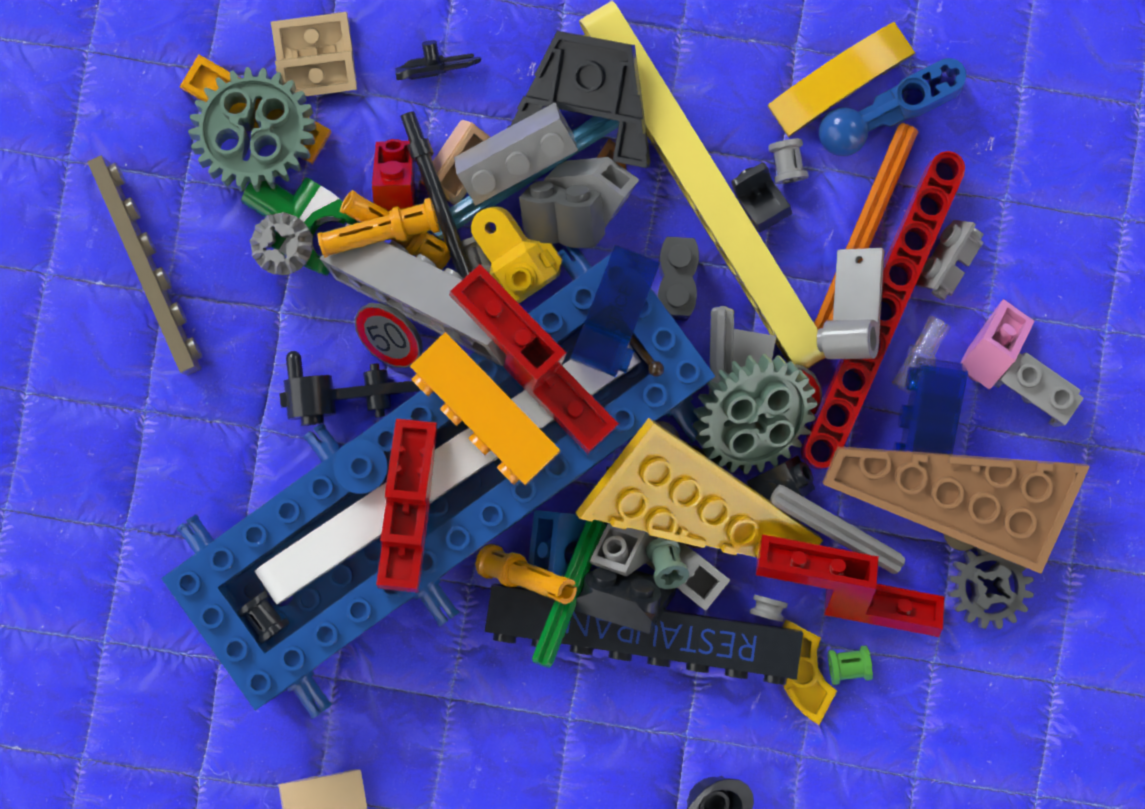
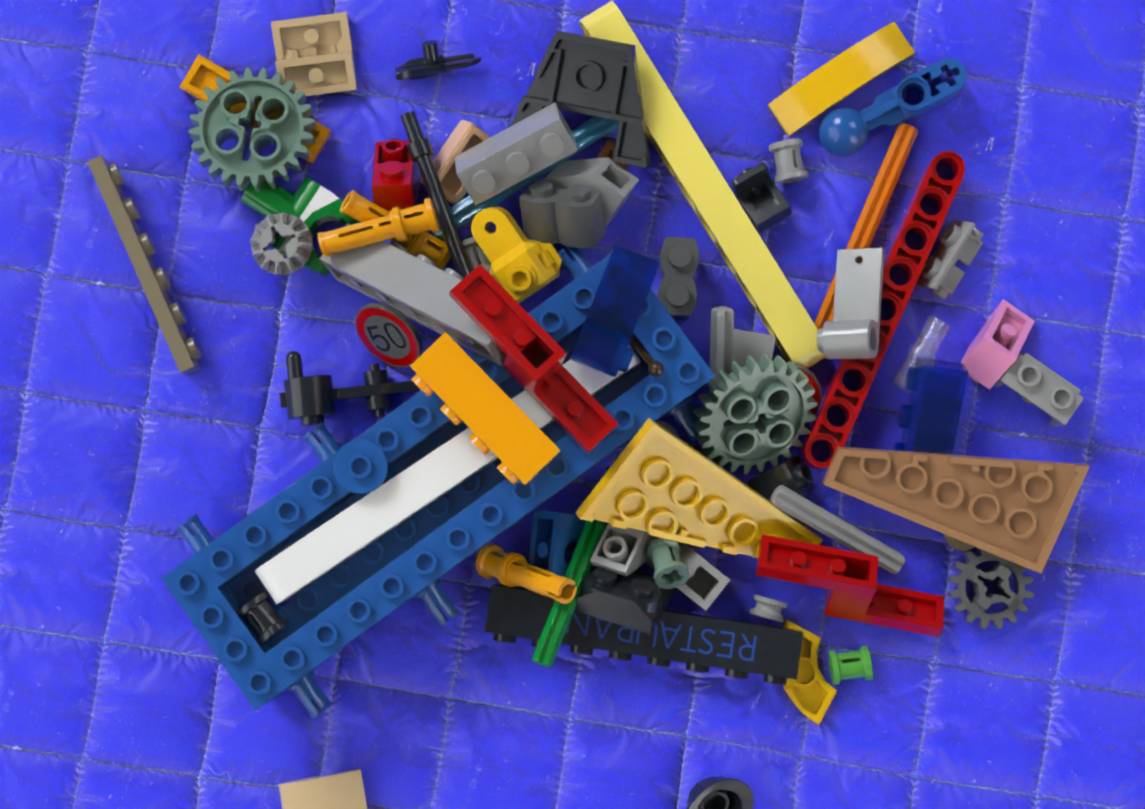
(407, 505): red slope -> none

